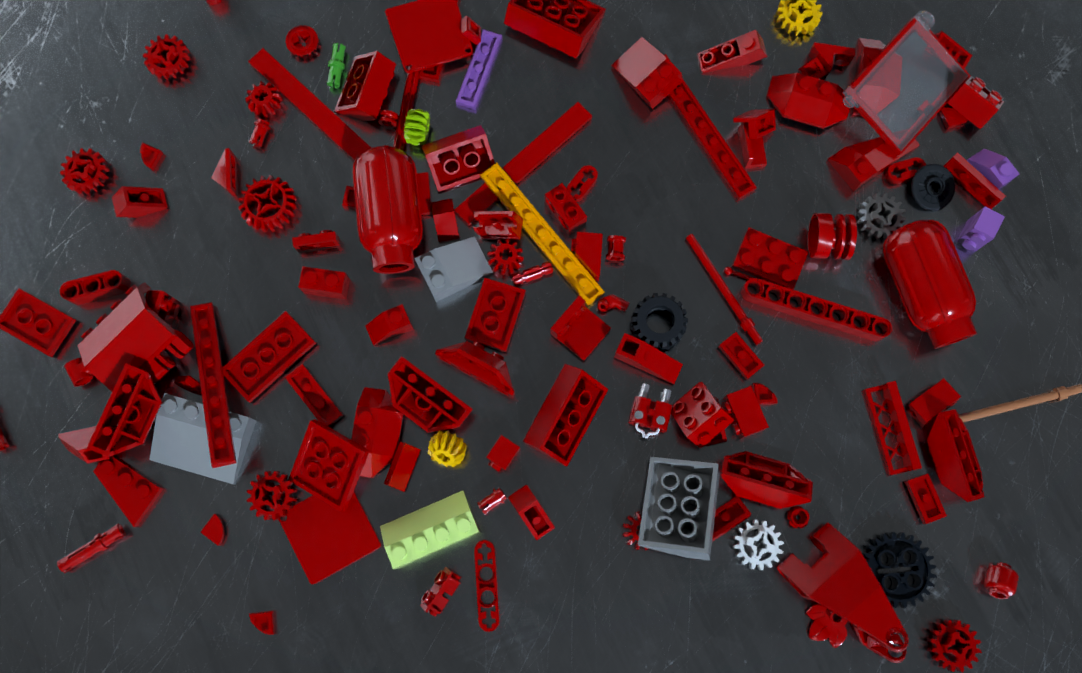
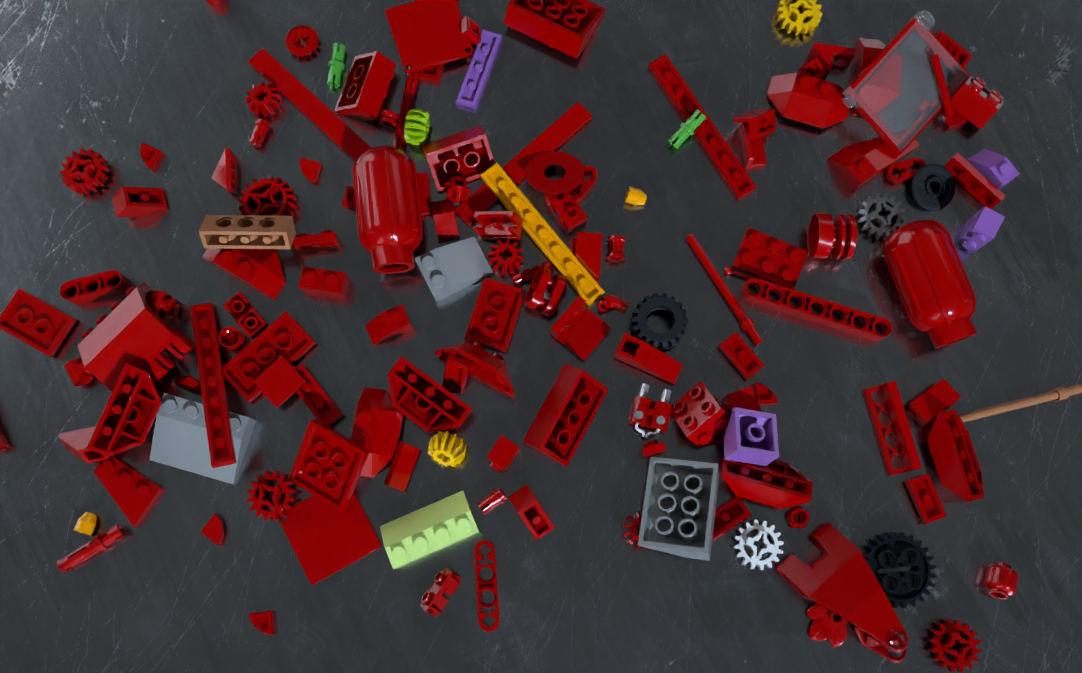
(86, 524): none -> light orange hose
(166, 57): red gear -> none
(229, 335): none -> red wheel
(245, 314): none -> red slope
(247, 232): none -> nougat brick
(254, 267): none -> red wedge
(279, 381): none -> red piece
(310, 169): none -> red tile
(456, 189): none -> red gear
(456, 374): none -> red tile
(549, 300): none -> red brick
(573, 172): none -> red sticker
(635, 196): none -> light orange hose
(648, 72): red slope -> none
(653, 448): none -> red plate
(686, 129): none -> bright green pin
(733, 53): red slope -> none
(751, 437): none -> medium lavender slope
(941, 84): none -> red bar

